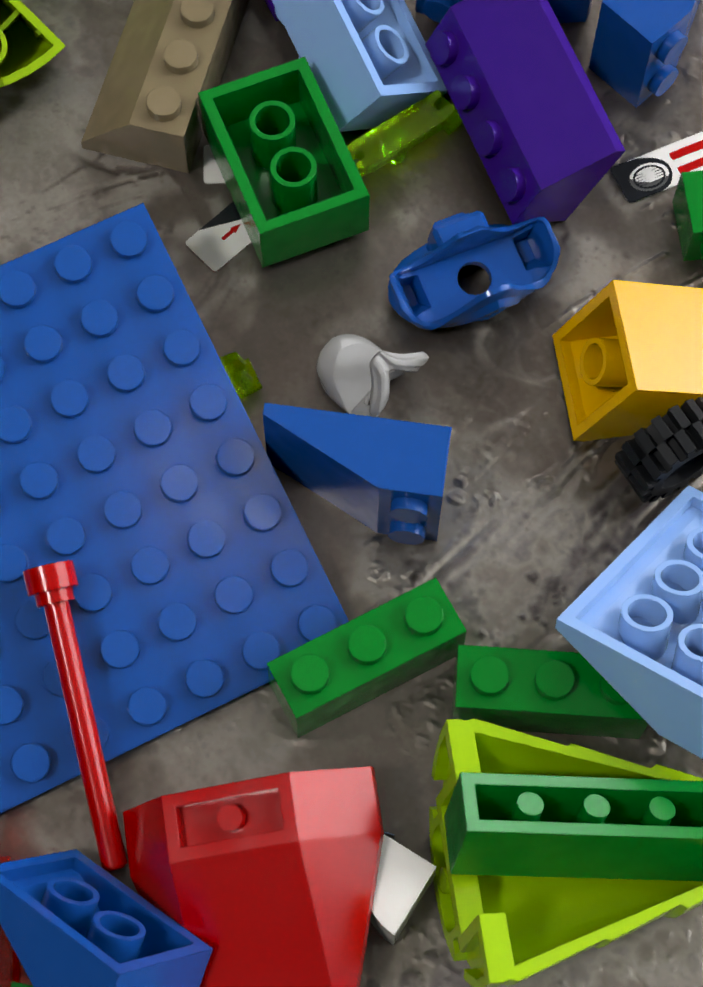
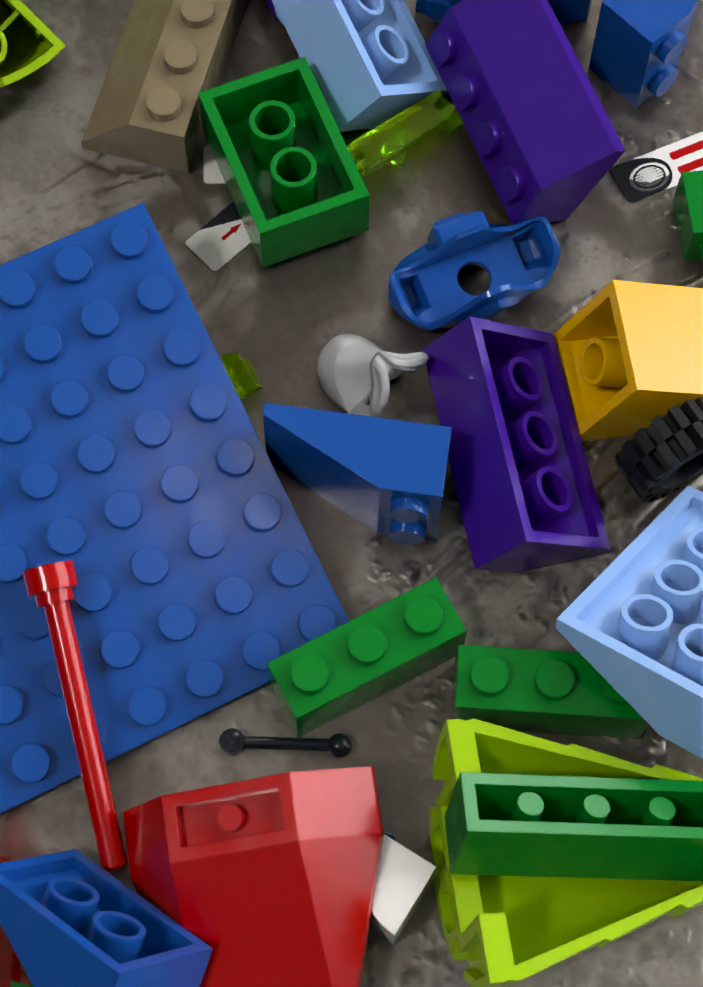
(233, 743): none -> black hinge
(514, 447): none -> dark purple slope

